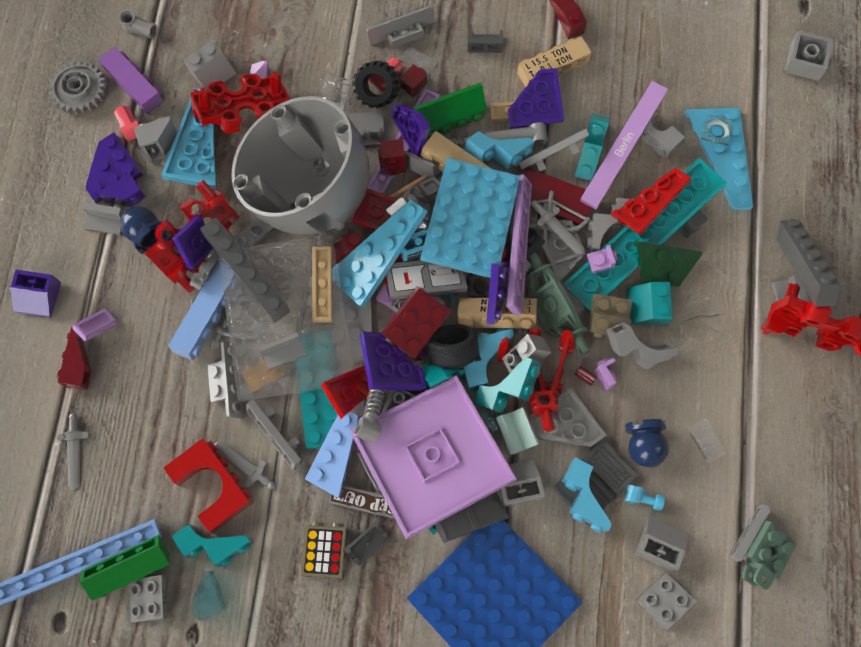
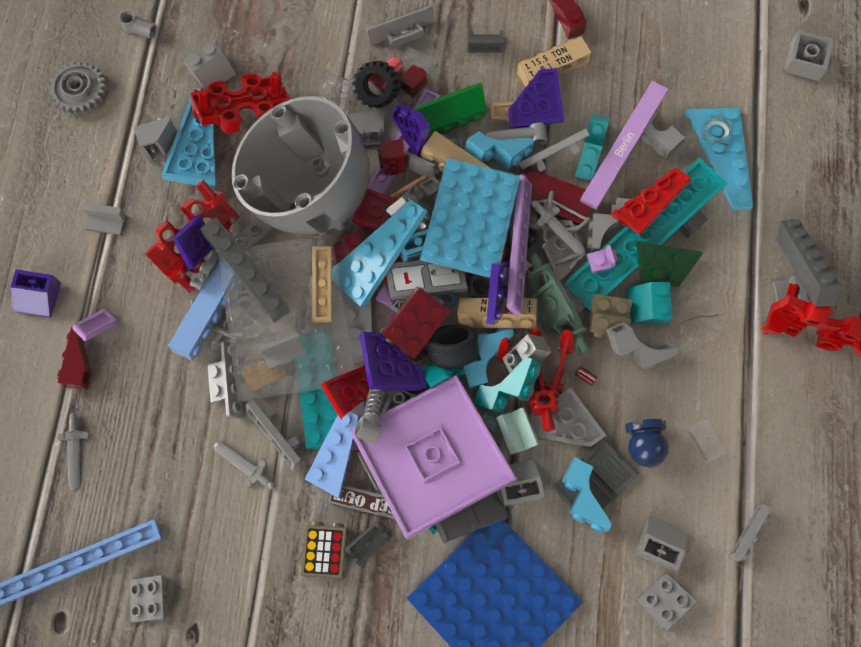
(109, 165): dark purple plate -> none
(122, 192): dark purple slope -> none
(124, 568): green brick -> none
(127, 122): coral piece -> none
(131, 80): medium lavender brick -> none
(139, 226): dark blue tile -> none
(207, 598): clear light blue slope -> none
(218, 549): teal arch -> none
(232, 499): red arch -> none
(260, 68): lavender slope -> none
(606, 376): lavender bracket -> none
(637, 494): medium azure leg -> none
(764, 562): sand green plate -> none

